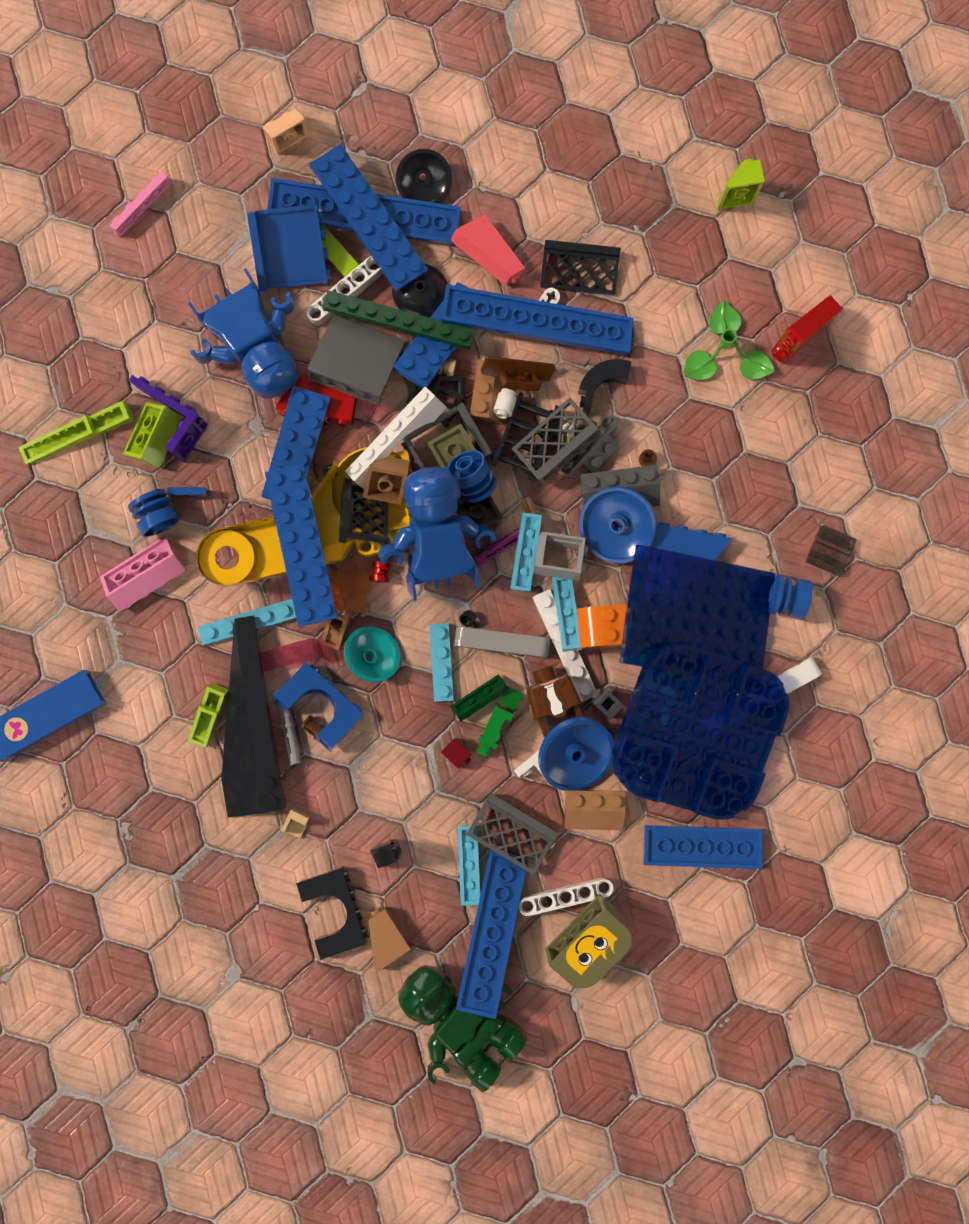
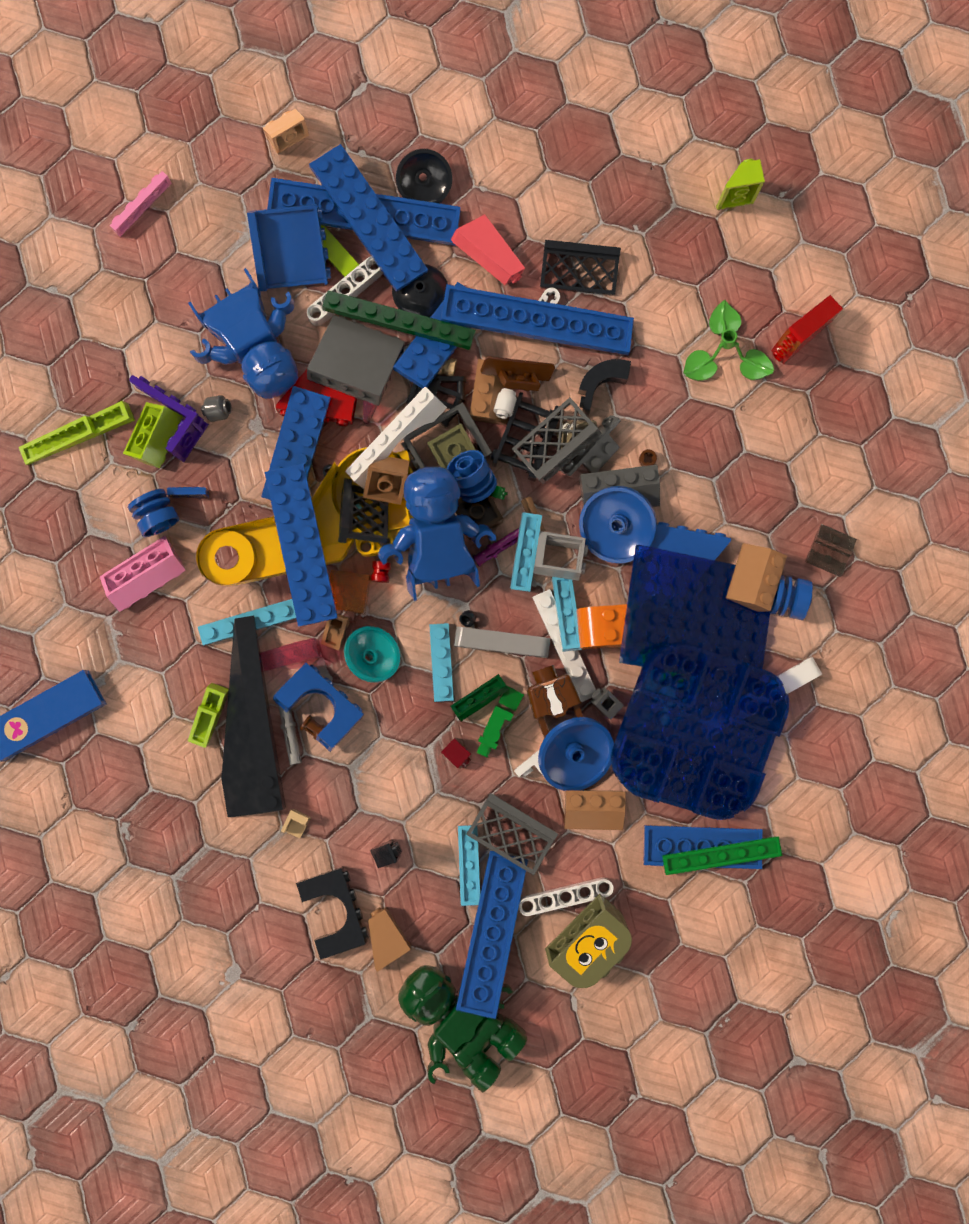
(216, 408): none -> dark grey head
(499, 493): none -> green plate
(722, 855): none -> green tile
(756, 577): none -> medium nougat slope

